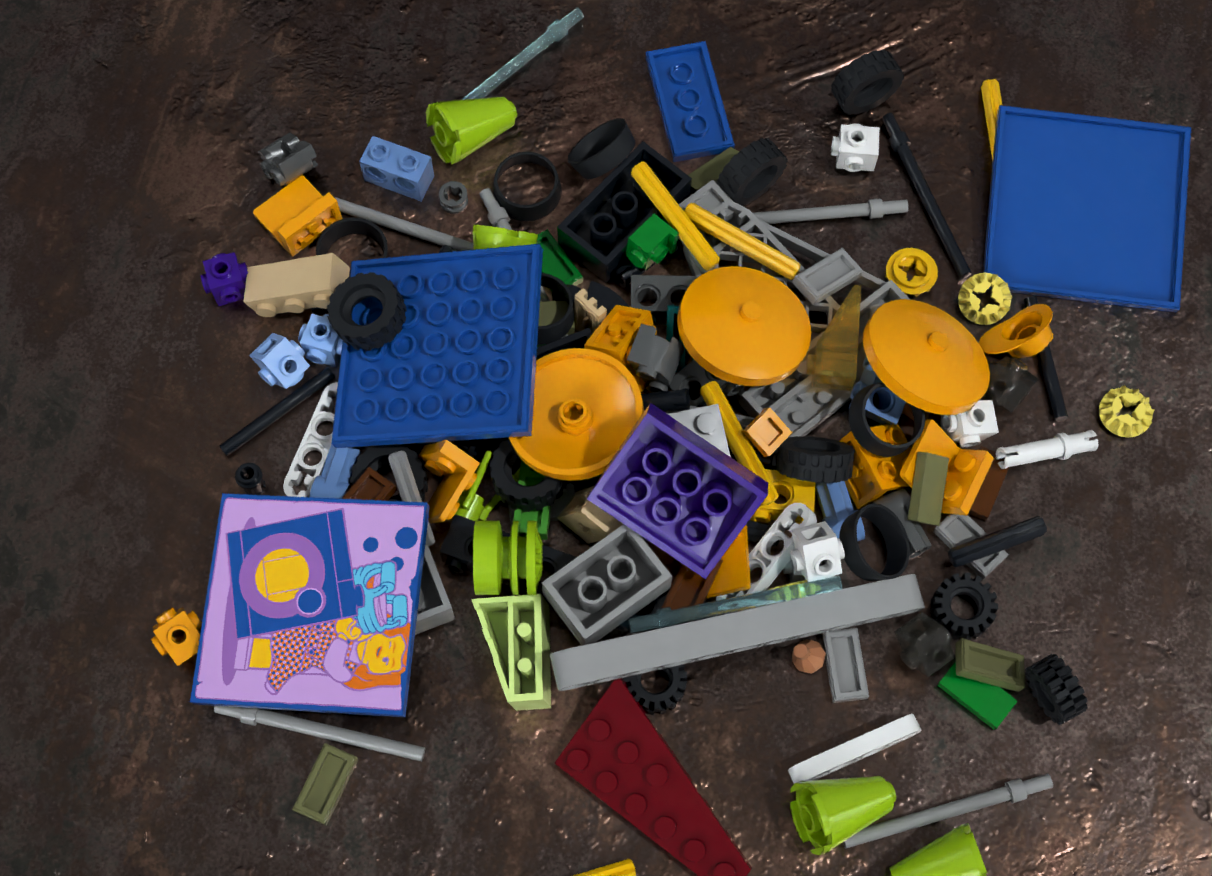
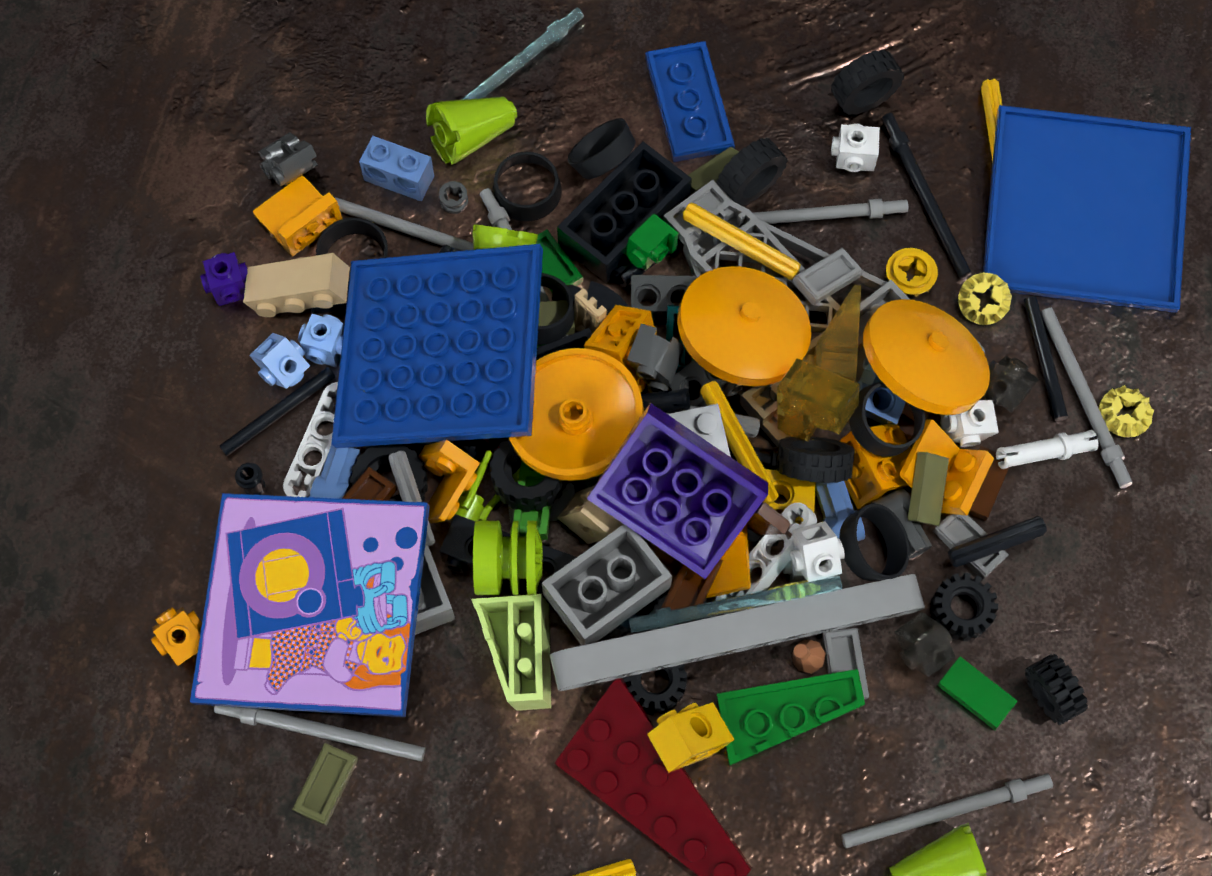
(350, 294): black tyre -> none
(675, 216): yellow axle -> none
(689, 735): none -> yellow brick
(767, 432): light orange tile -> none
(767, 521): none -> reddish brown tile
(783, 710): none -> green wing
(814, 399): none -> clear yellow brick
(837, 809): lime cone -> none
(855, 749): white beam -> none
(990, 665): olive tile -> none
(1022, 334): light orange piece -> none
(1111, 453): none -> light grey bar

